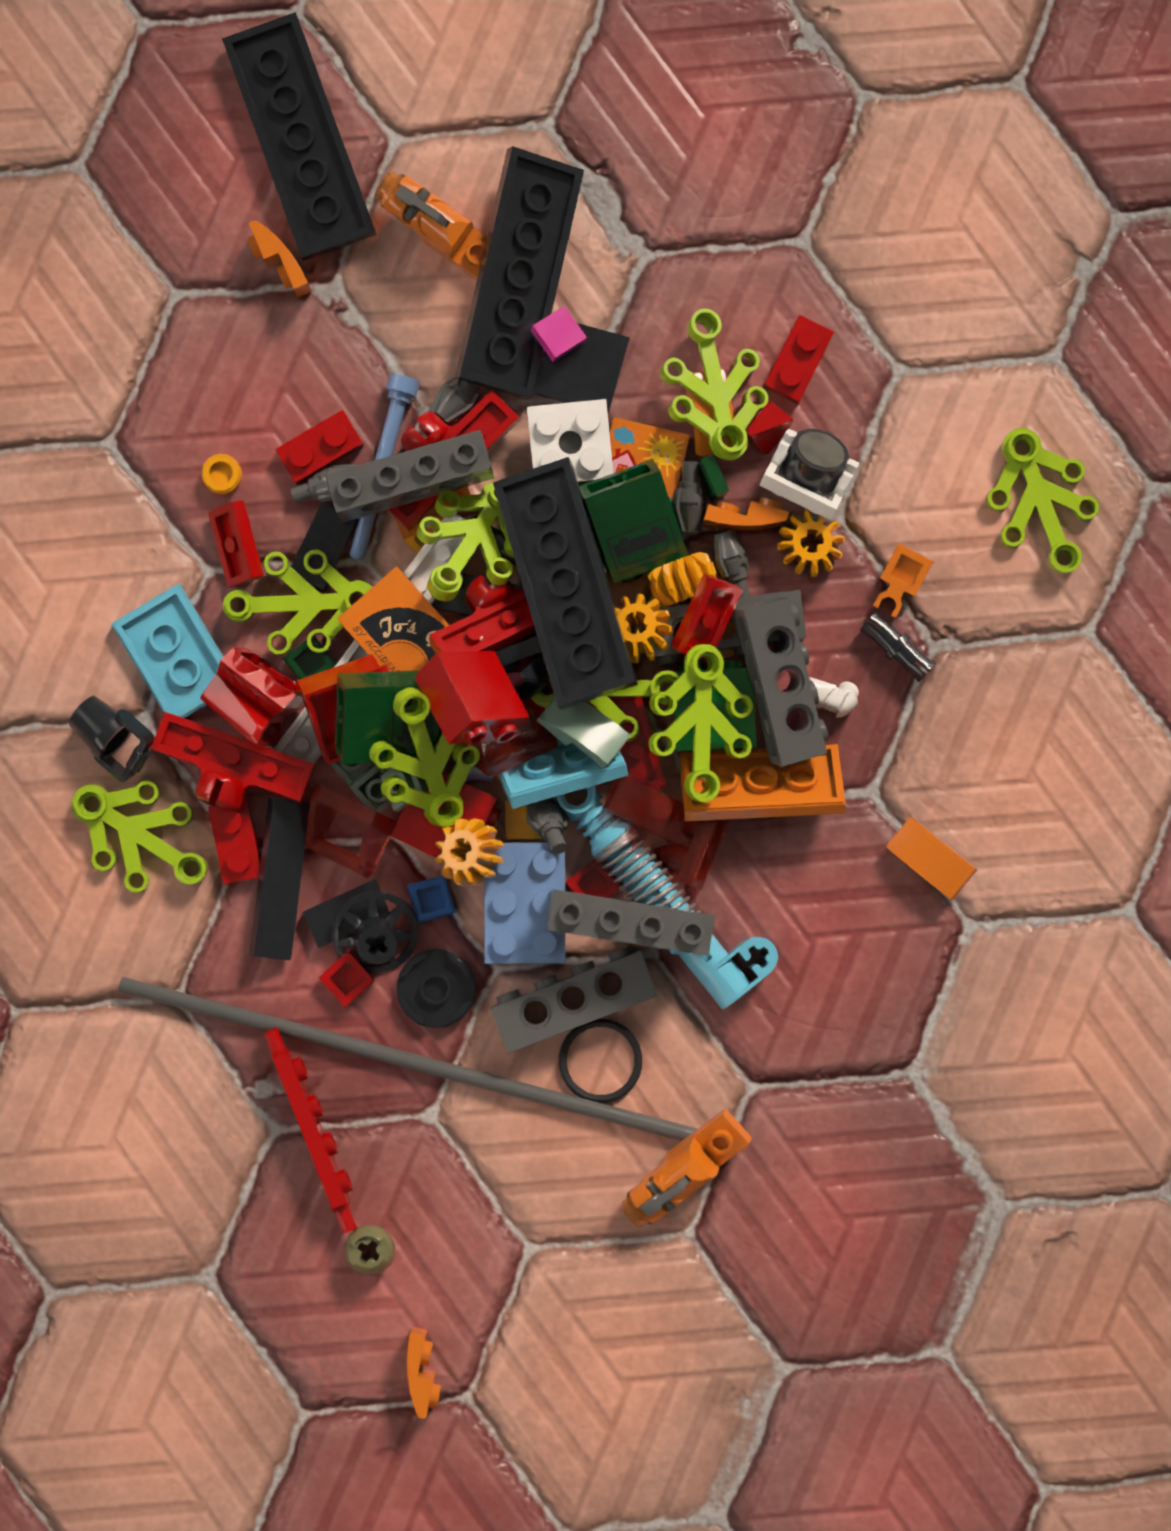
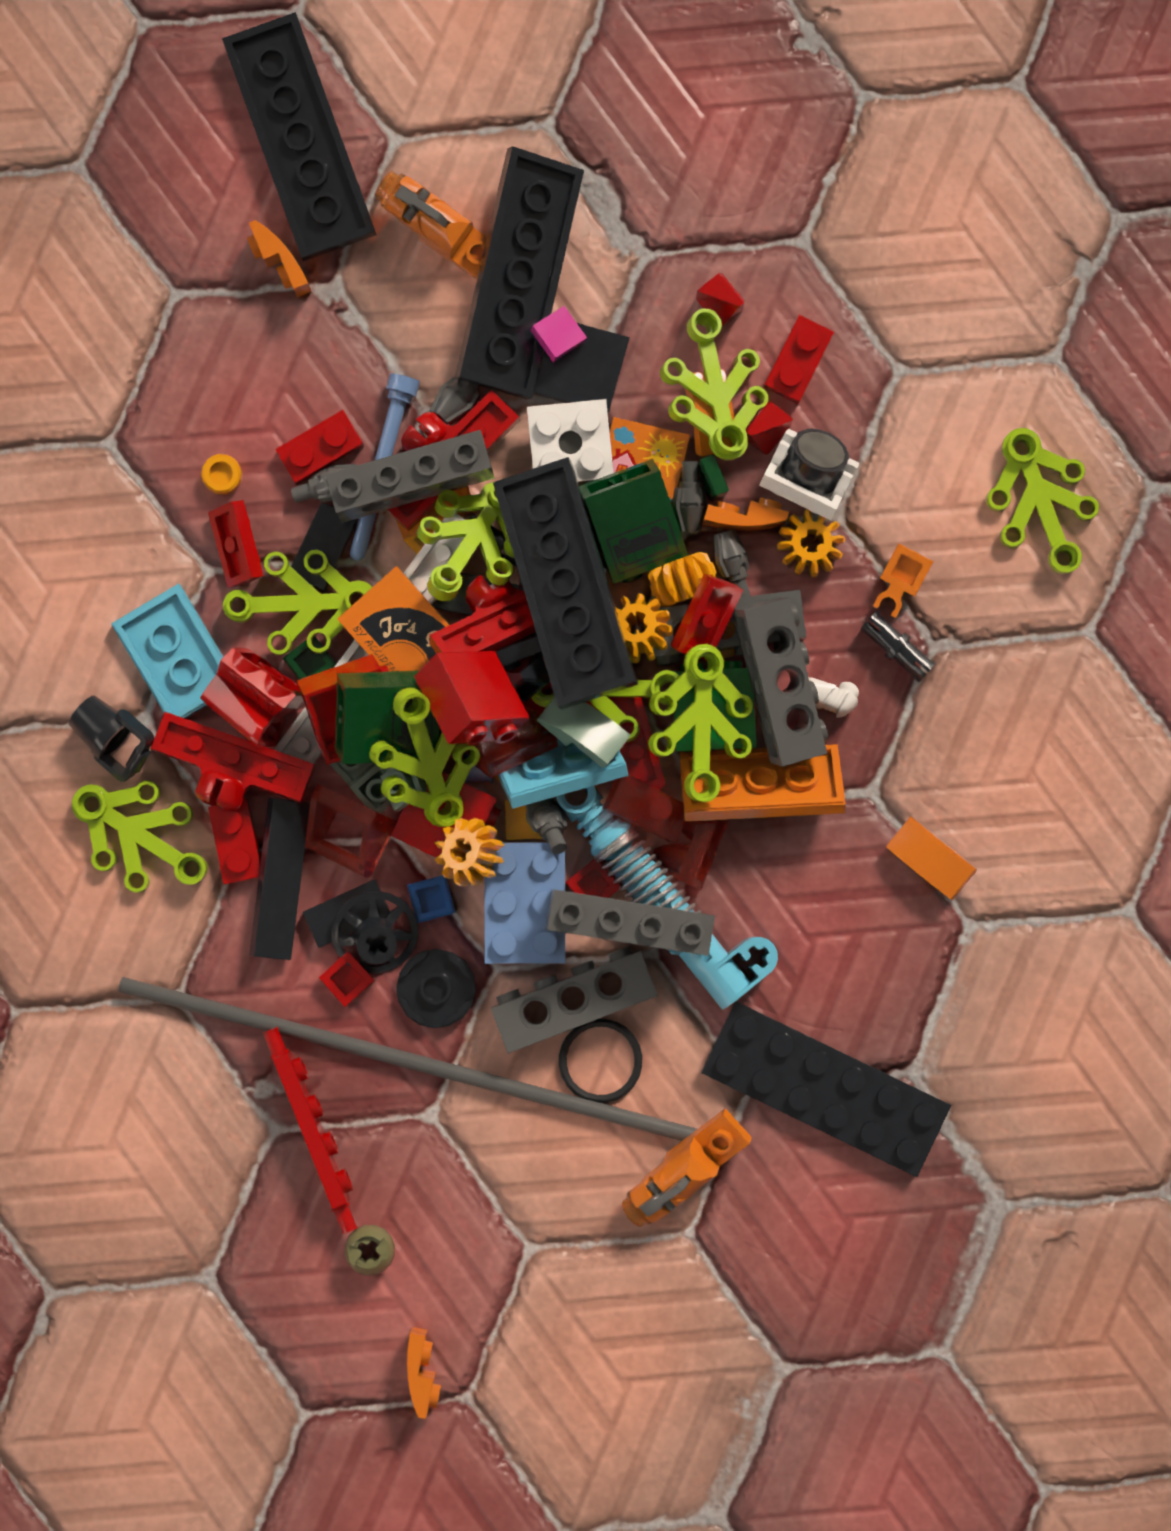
(721, 298): none -> red slope
(826, 1088): none -> black plate

